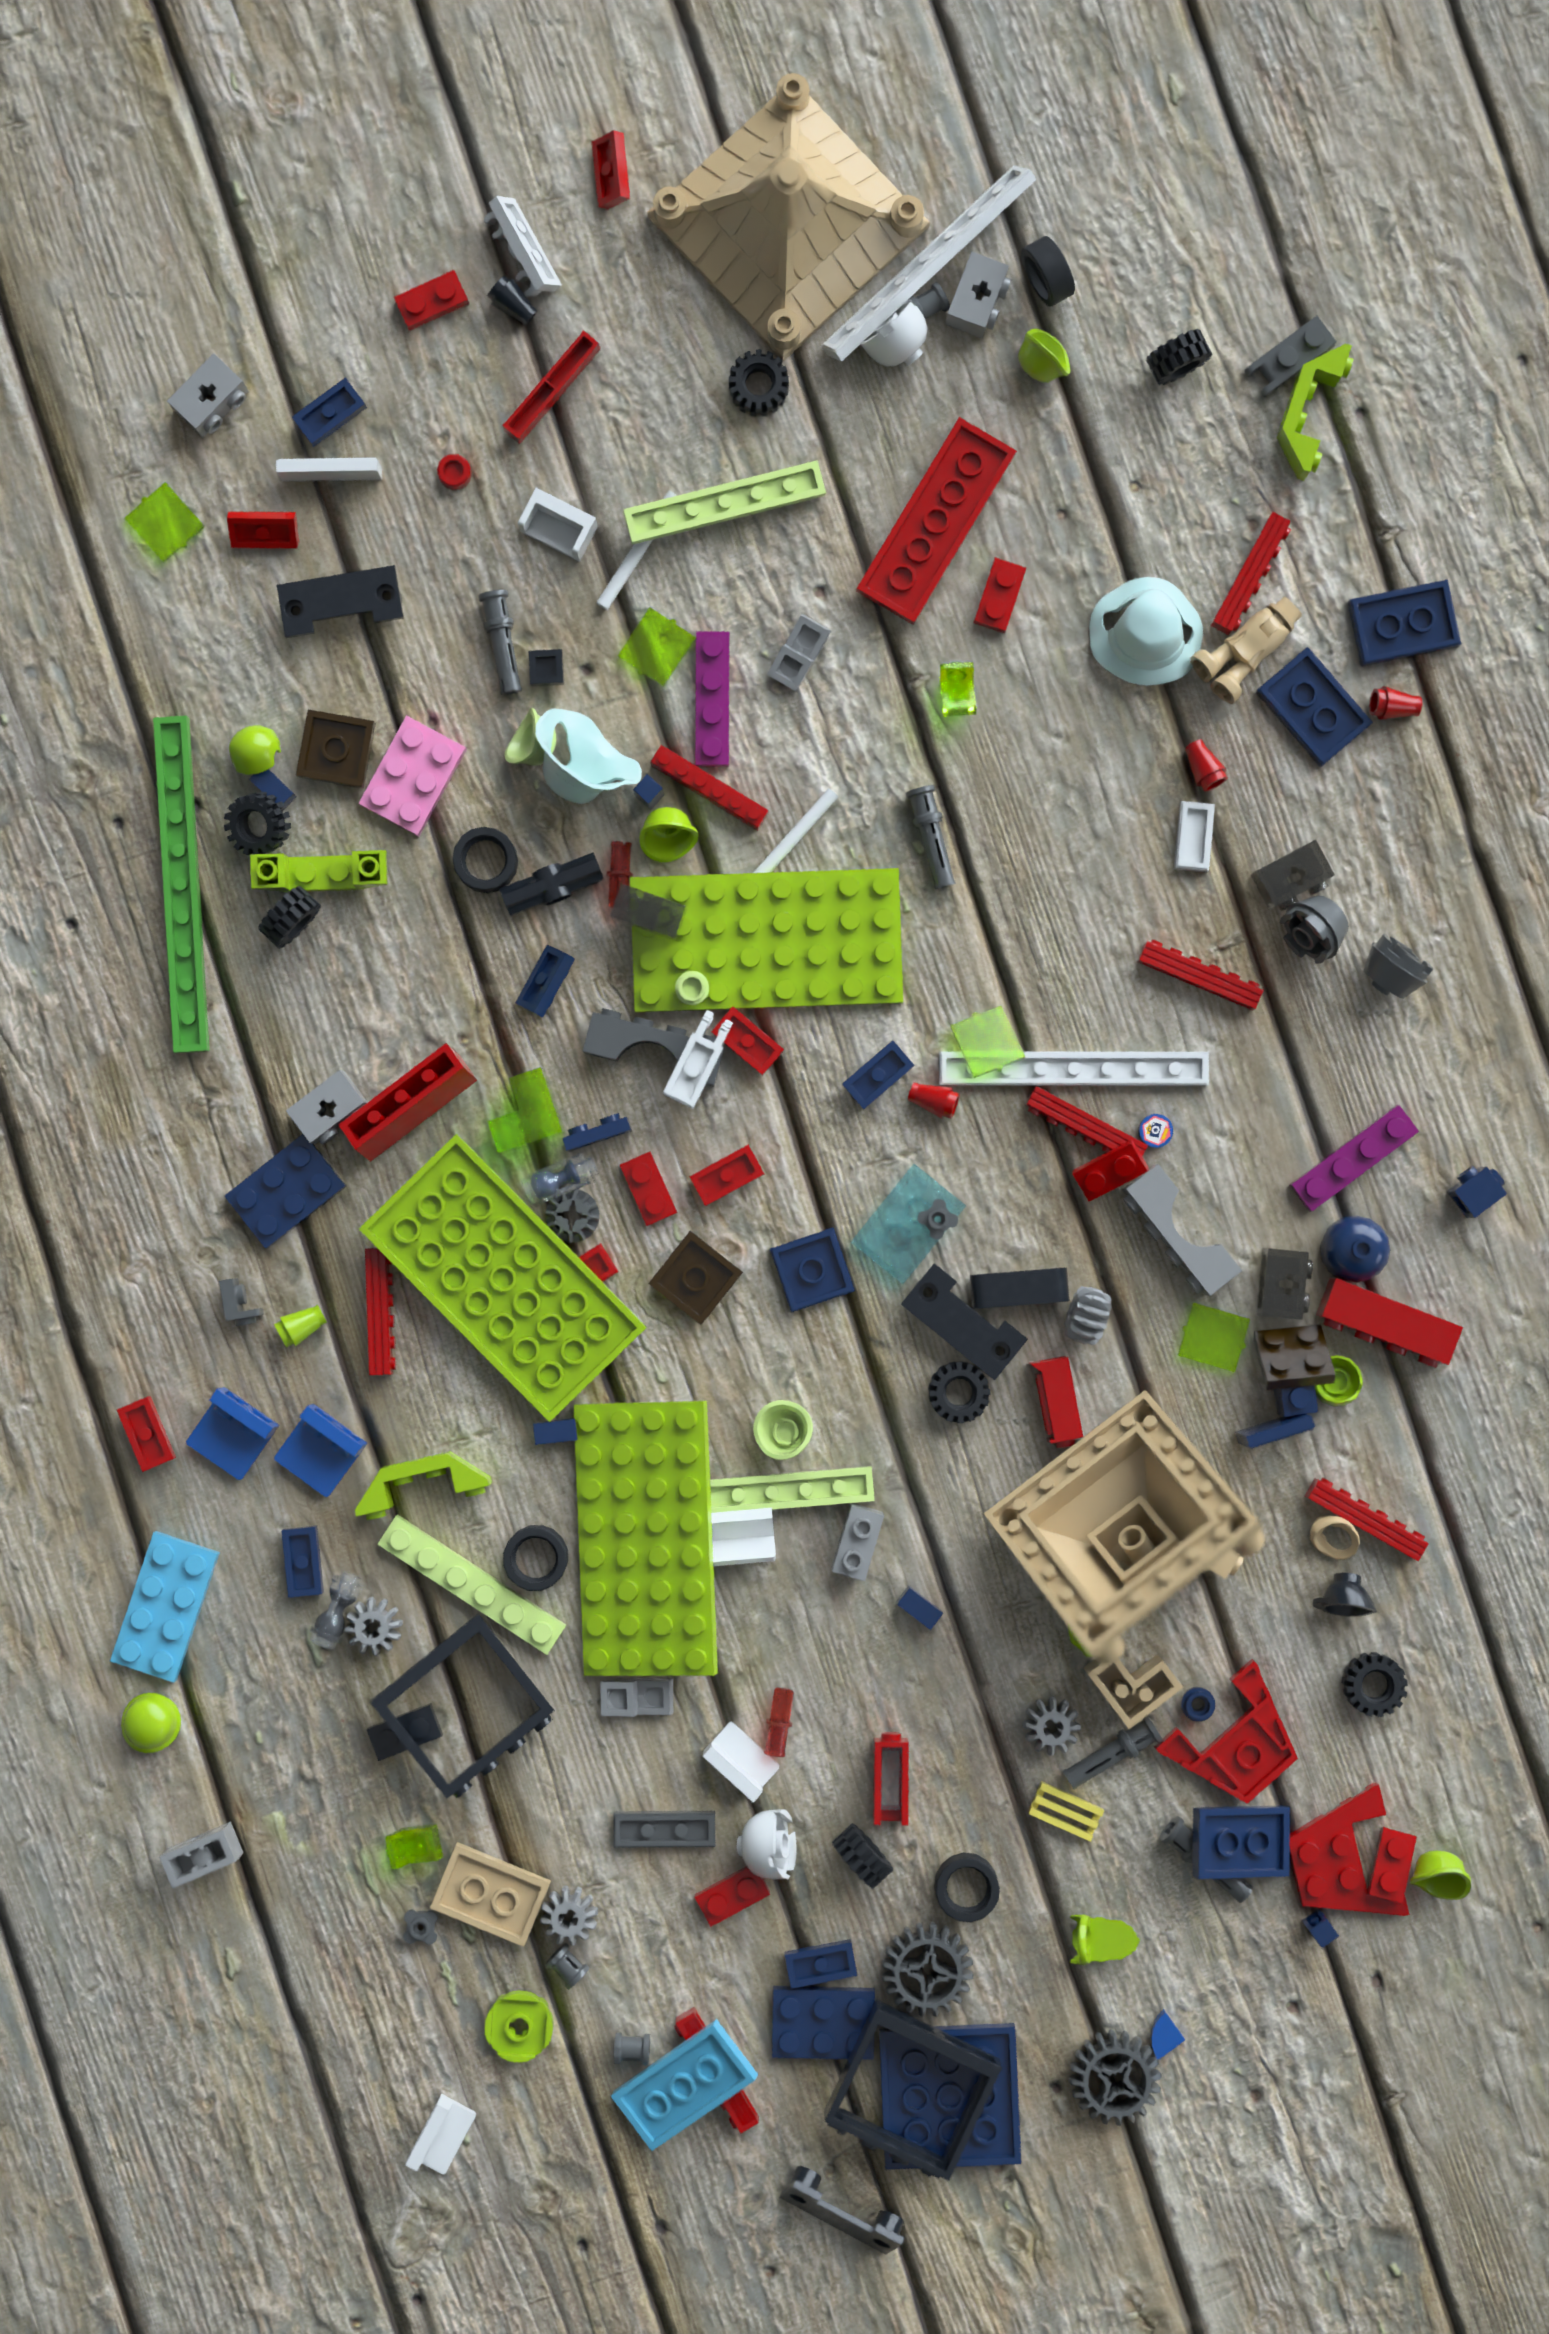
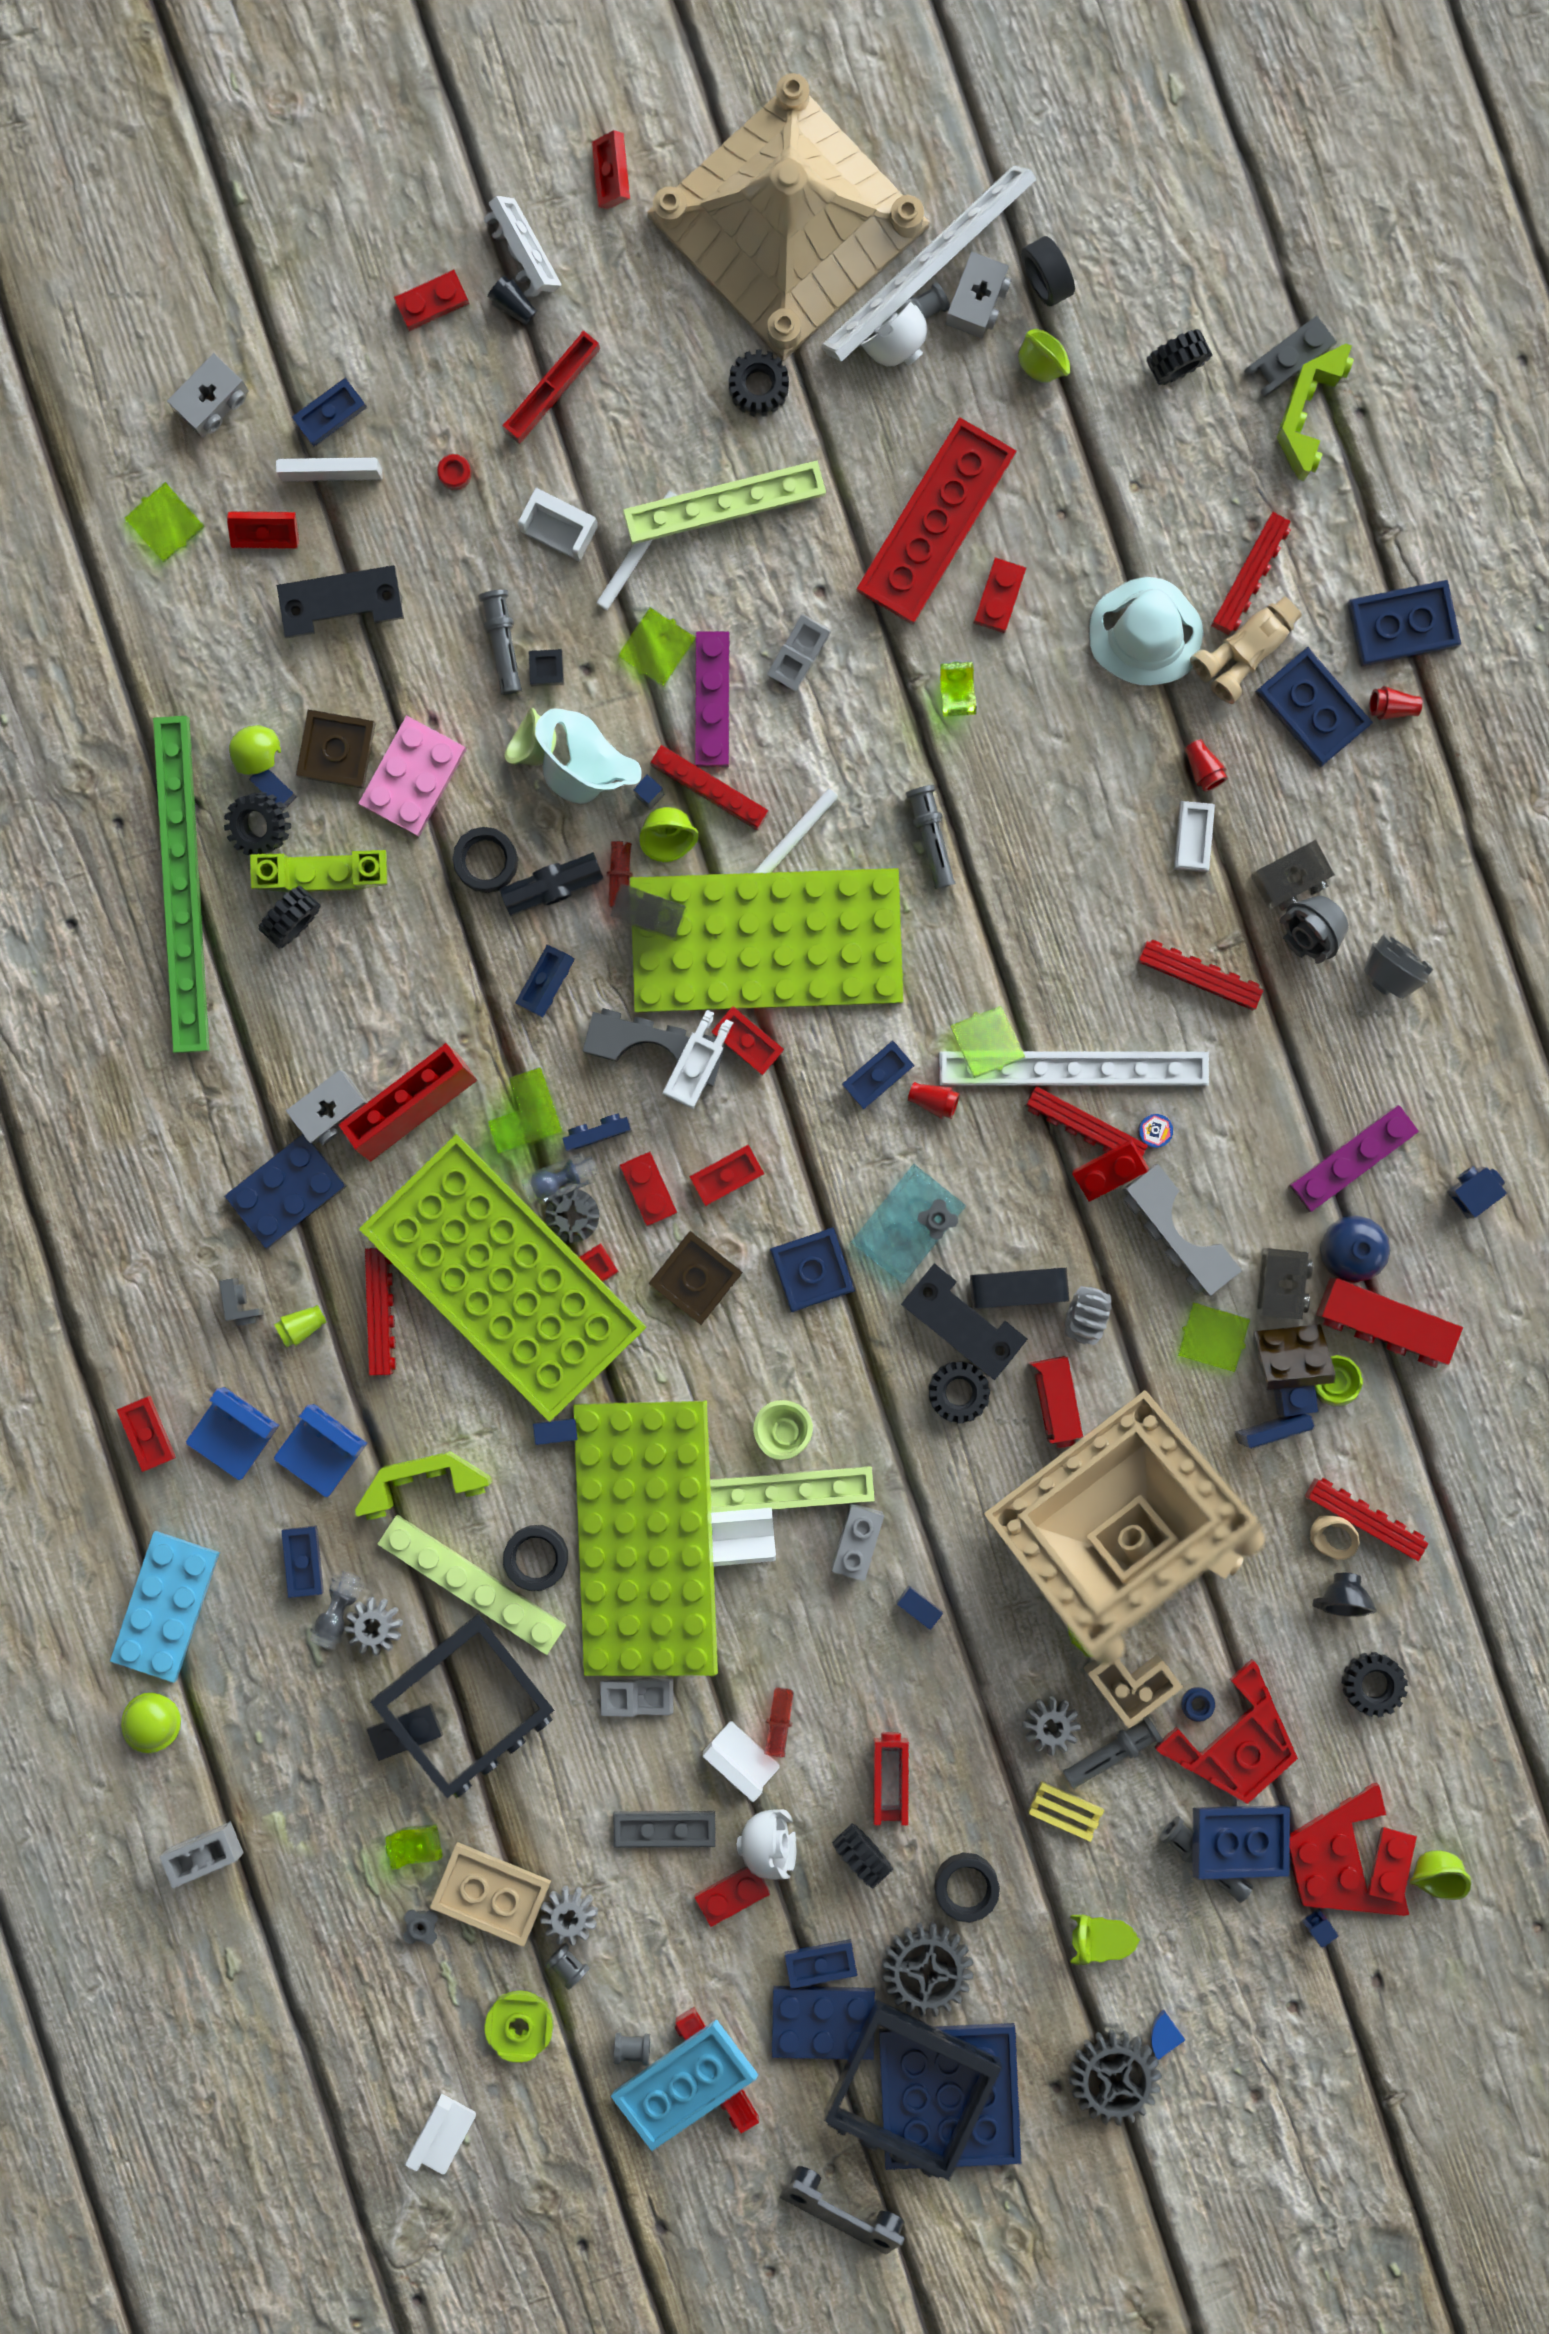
(692, 988): yellowish green plate -> none

